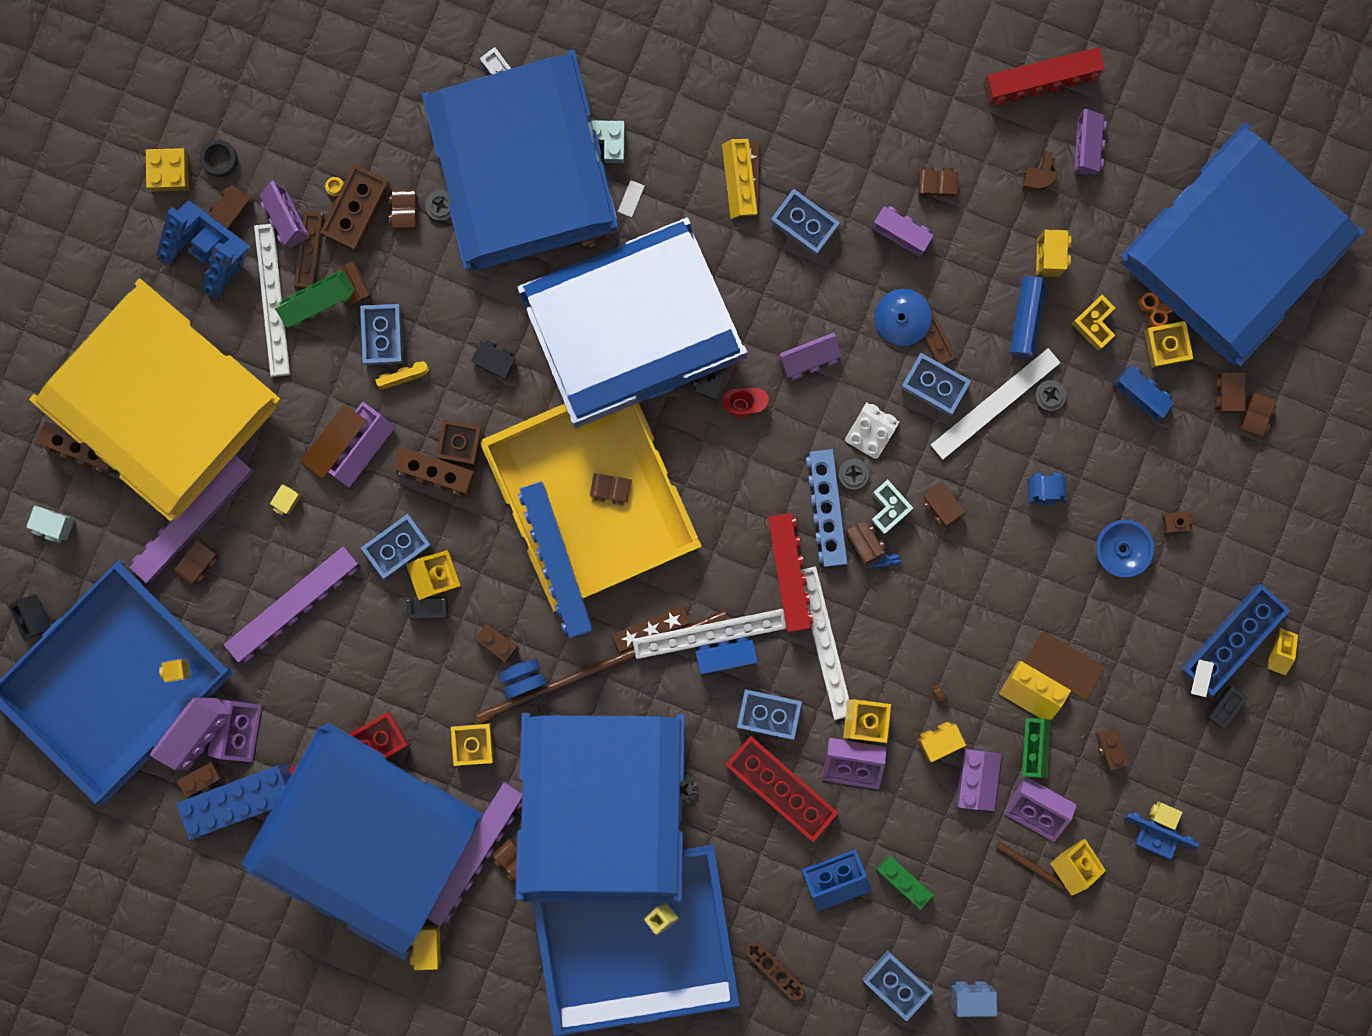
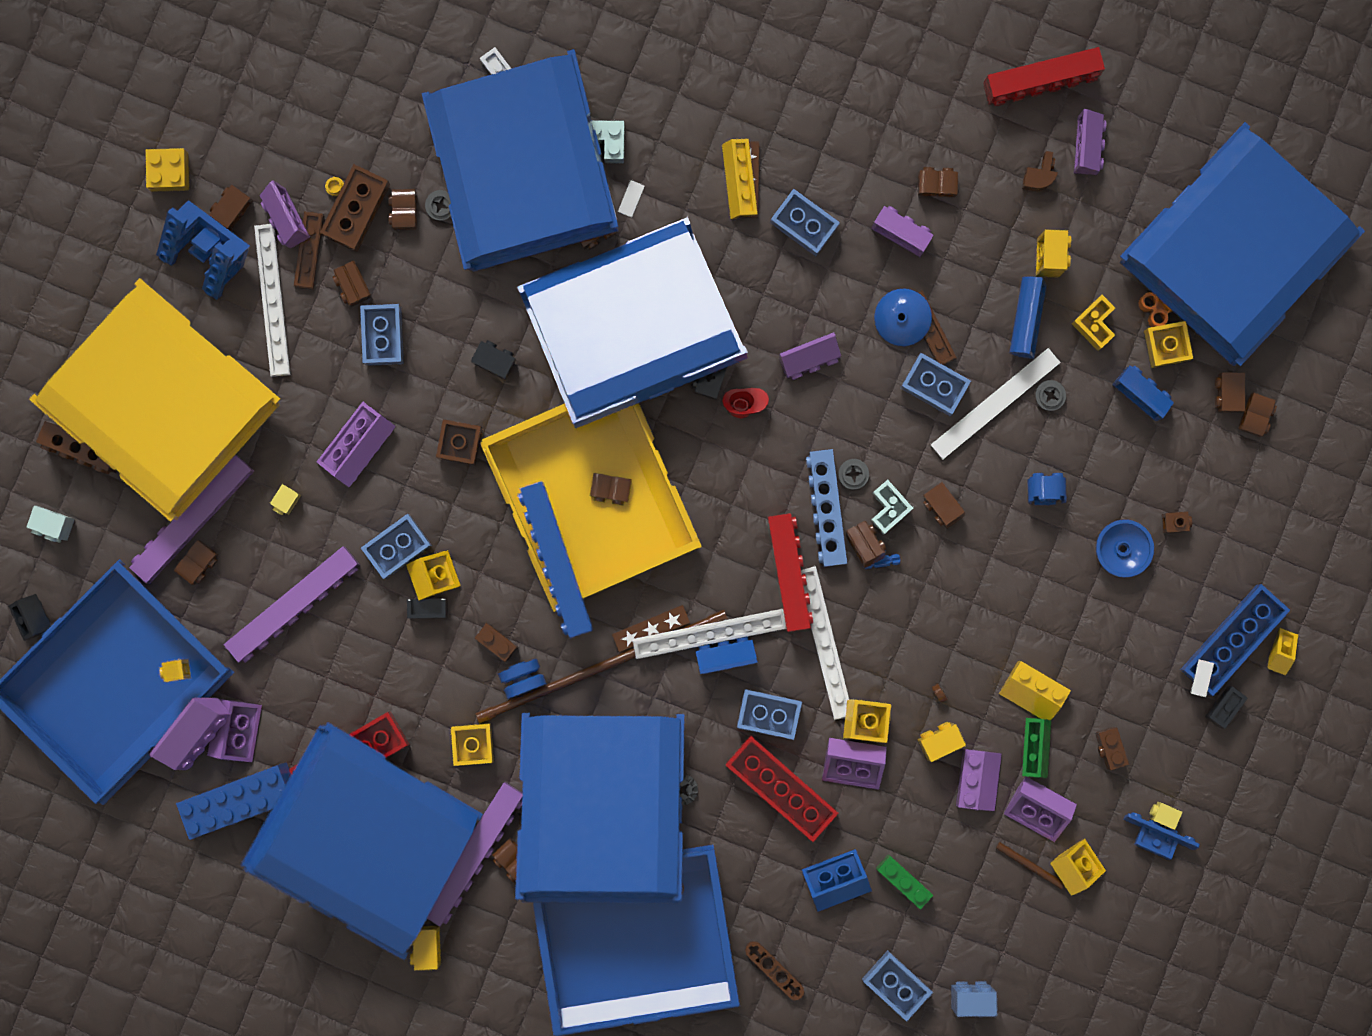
(200, 779): reddish brown brick -> none
(208, 147): black tyre -> none
(315, 299): green brick -> none
(333, 441): reddish brown sticker -> none
(403, 375): yellow hinge -> none
(406, 458): reddish brown brick -> none
(661, 918): light yellow brick -> none
(871, 430): white bracket -> none
(1064, 665): reddish brown sticker -> none

